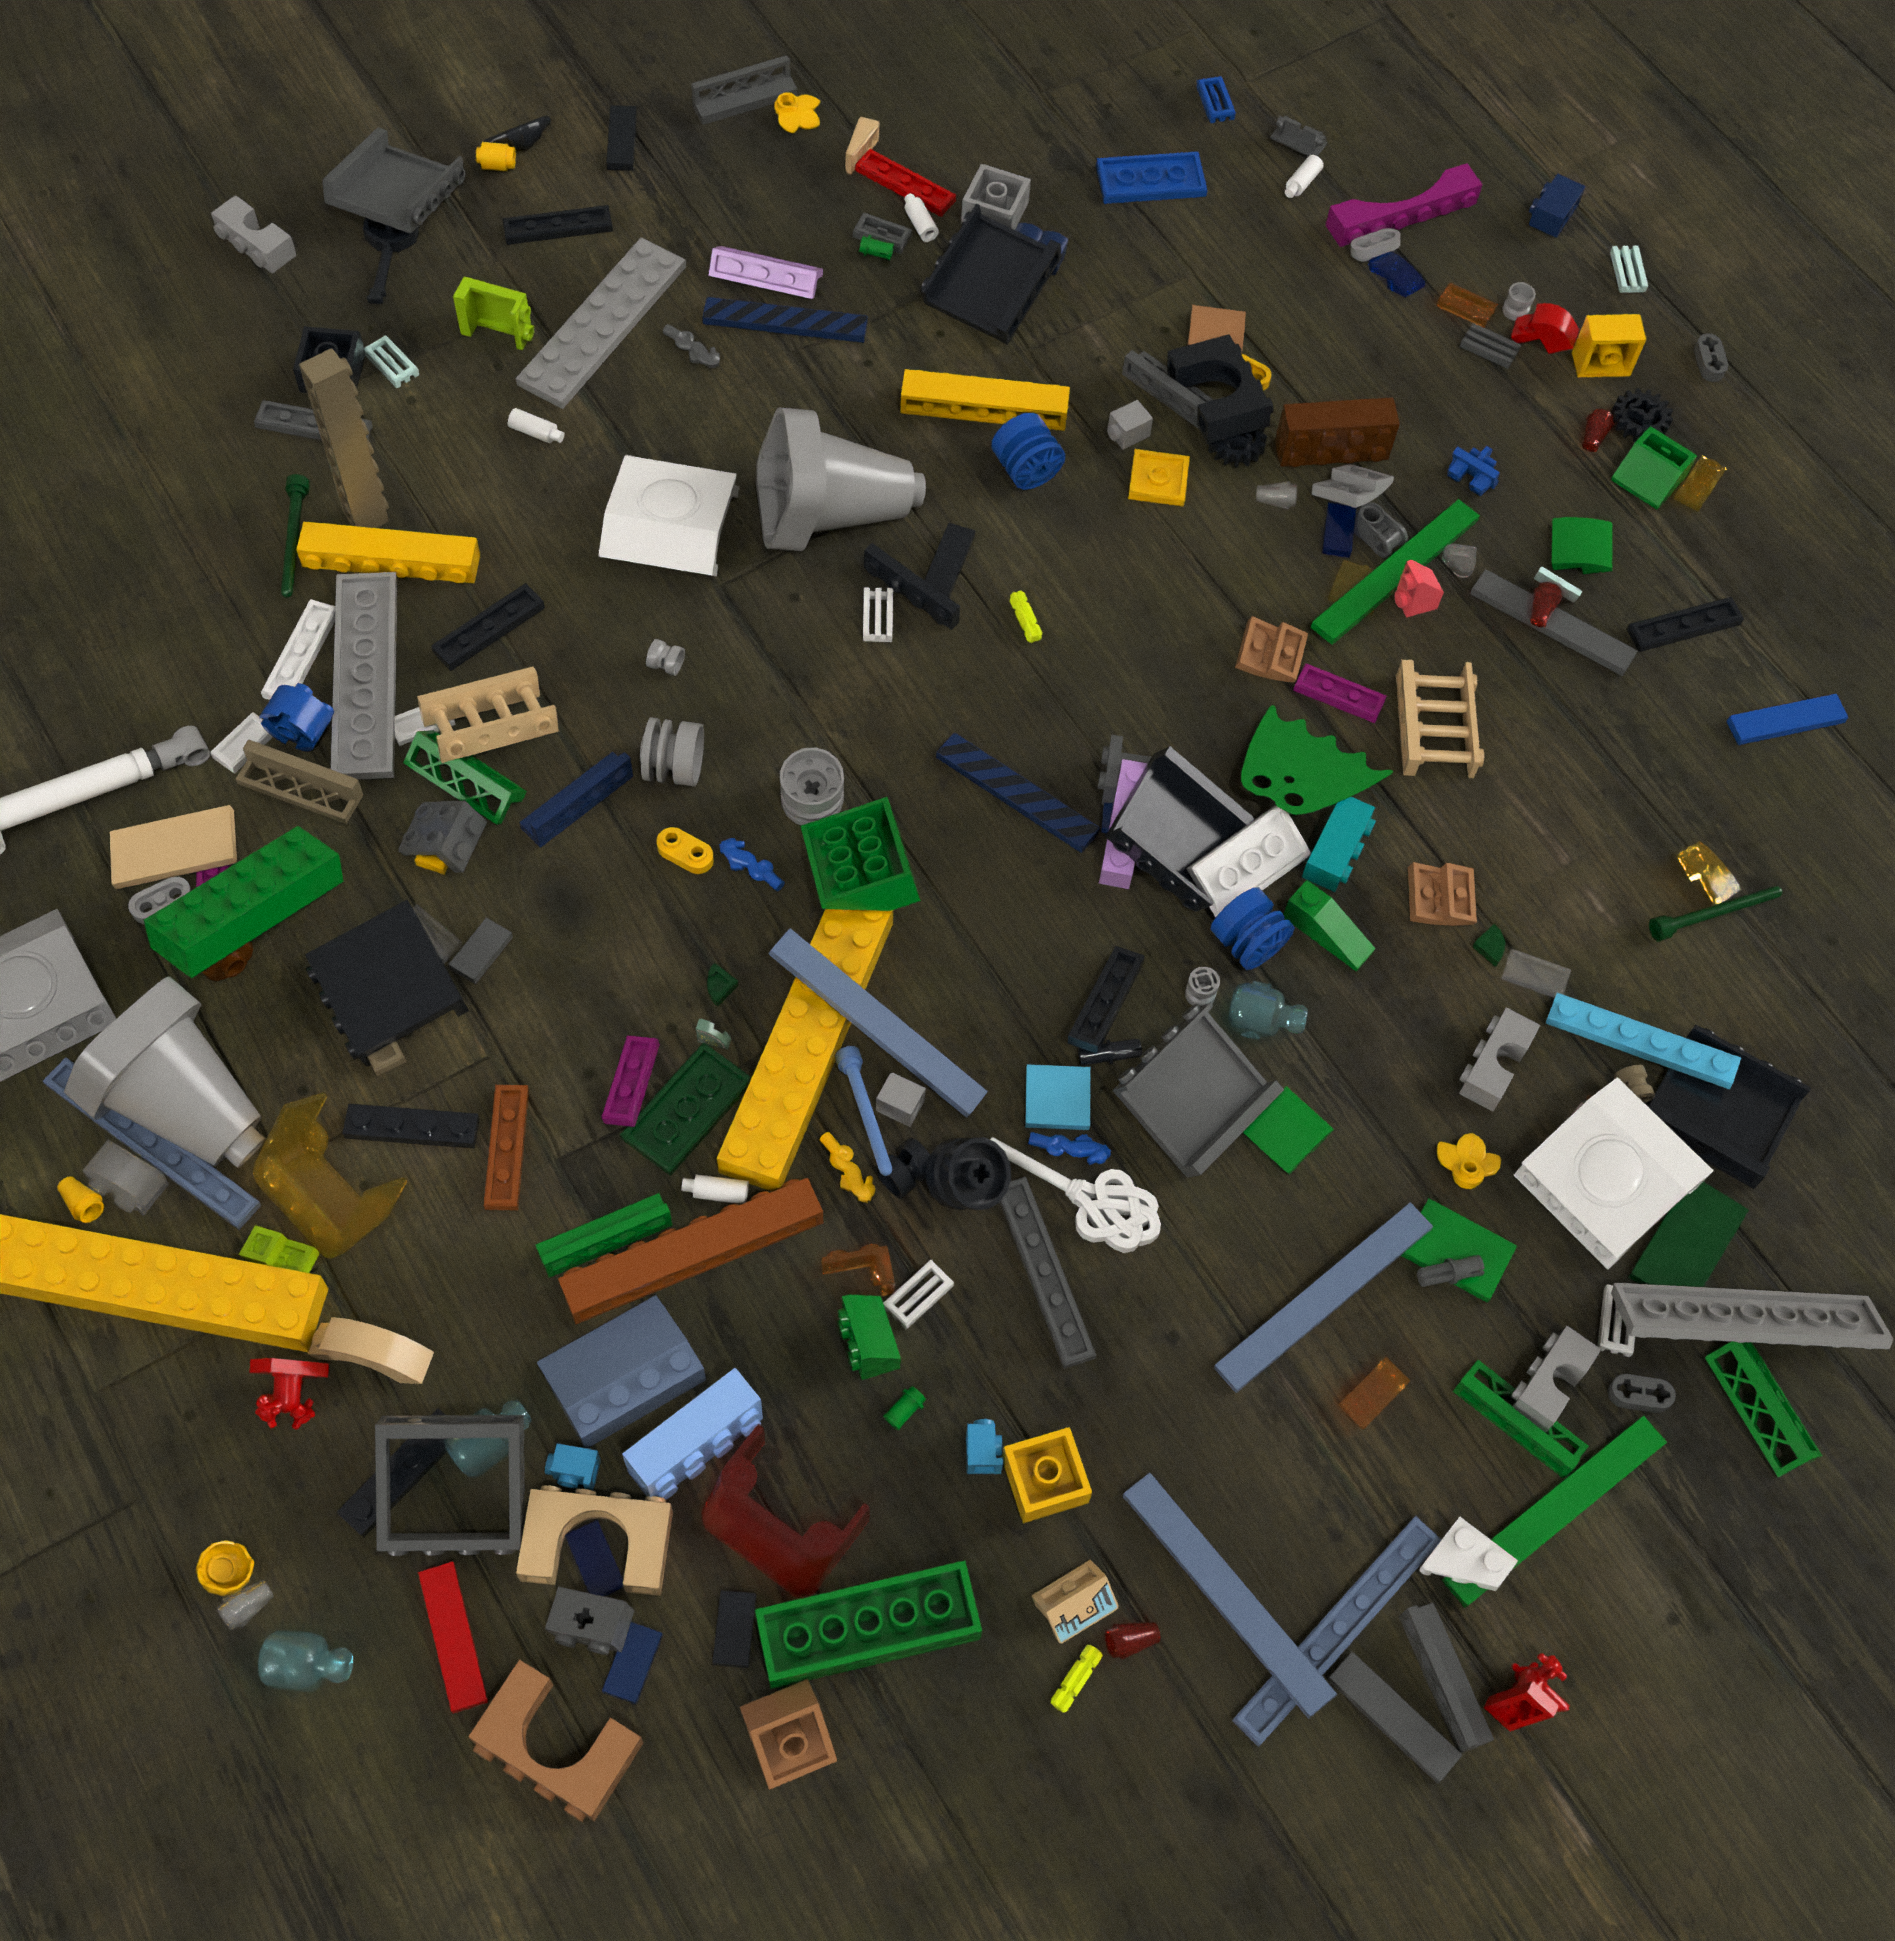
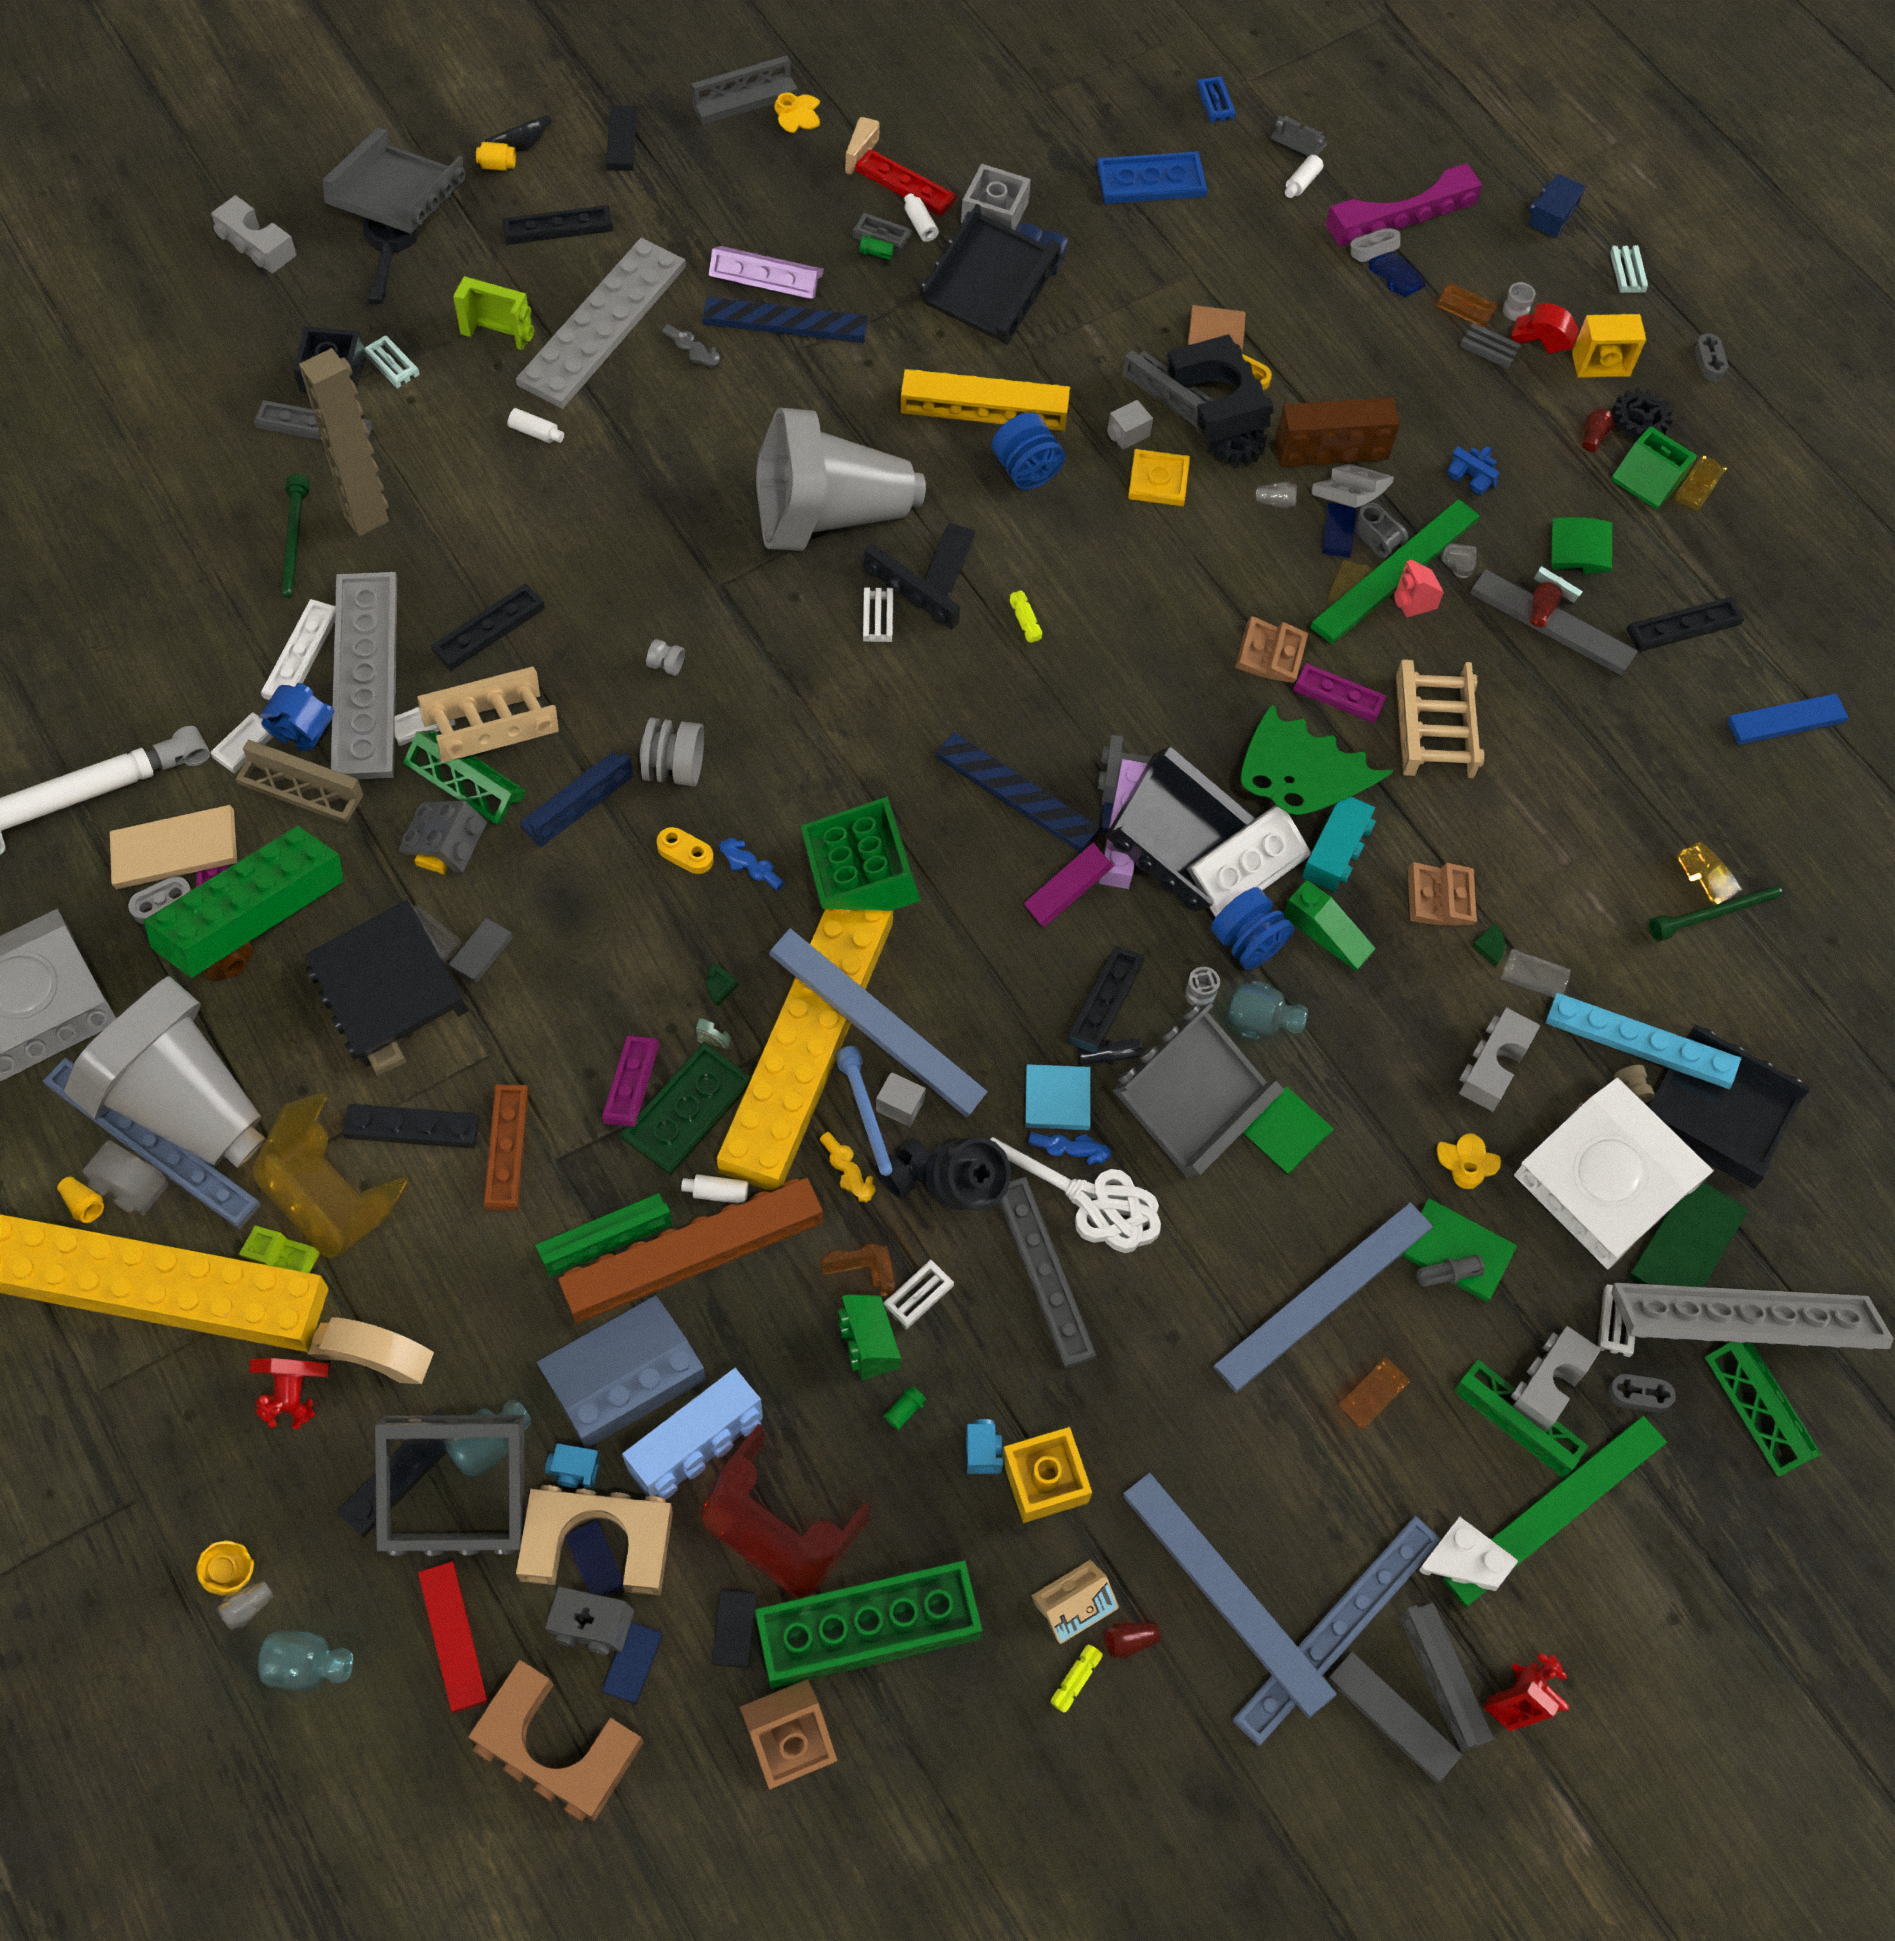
(387, 550): yellow brick -> none
(667, 515): white panel -> none
(805, 775): light grey wheel -> none
(1068, 885): none -> magenta tile

